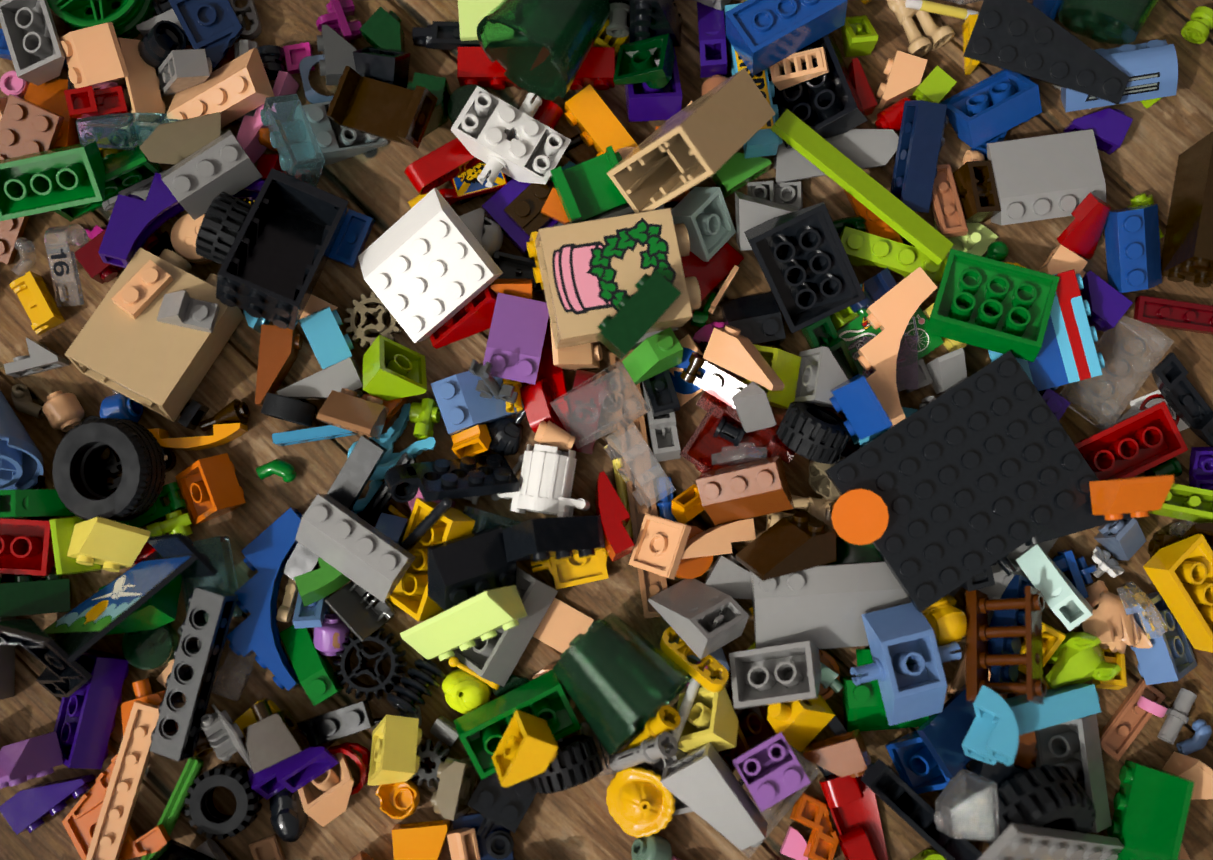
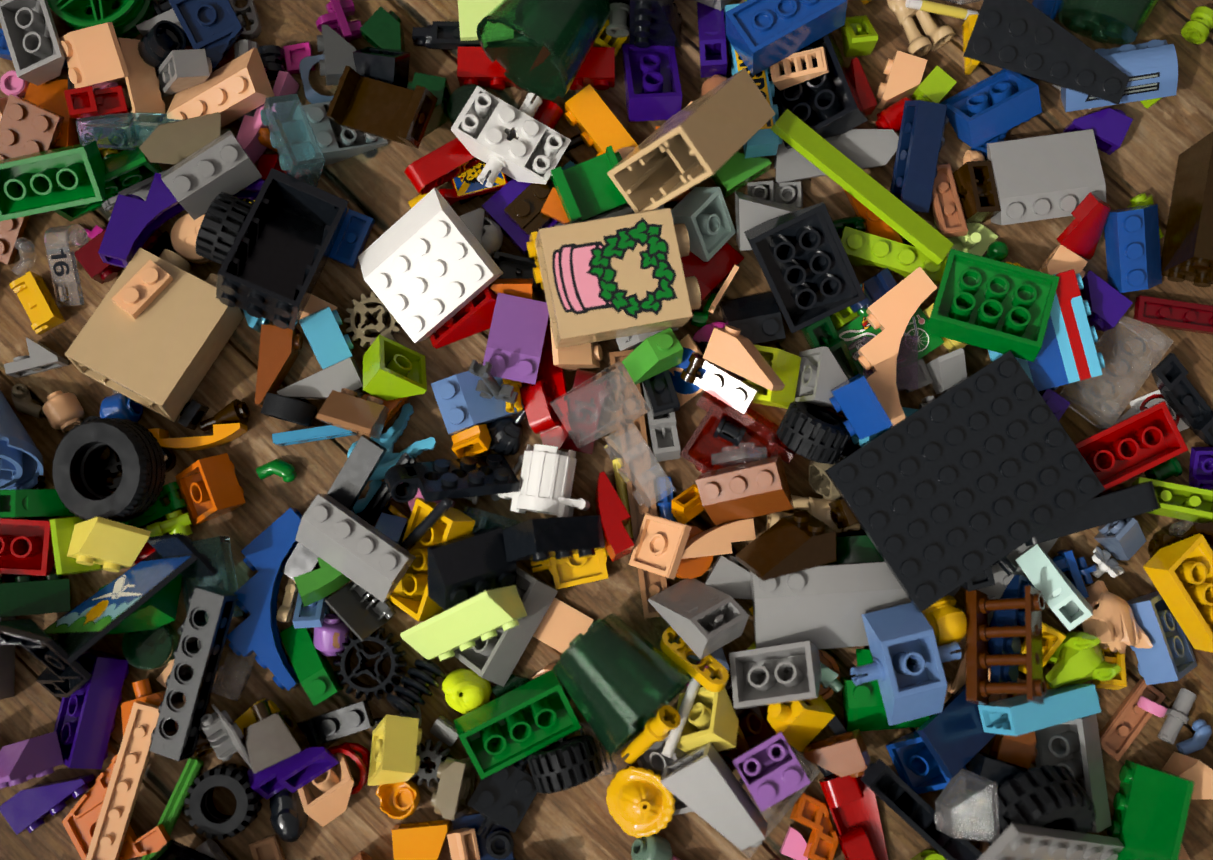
(186, 312): light grey slope -> none
(424, 417): lime plate -> none
(454, 662): yellow hinge -> none
(524, 749): yellow slope -> none
(553, 435): light nougat cone -> none
(637, 314): dark green brick -> none
(646, 61): dark green slope -> none
(649, 751): light grey pin -> none
(753, 408): light grey slope -> none
(860, 516): orange tile -> none
(993, 731): medium azure brick -> none
(1129, 495): orange slope -> none
(1136, 601): clear slope -> none

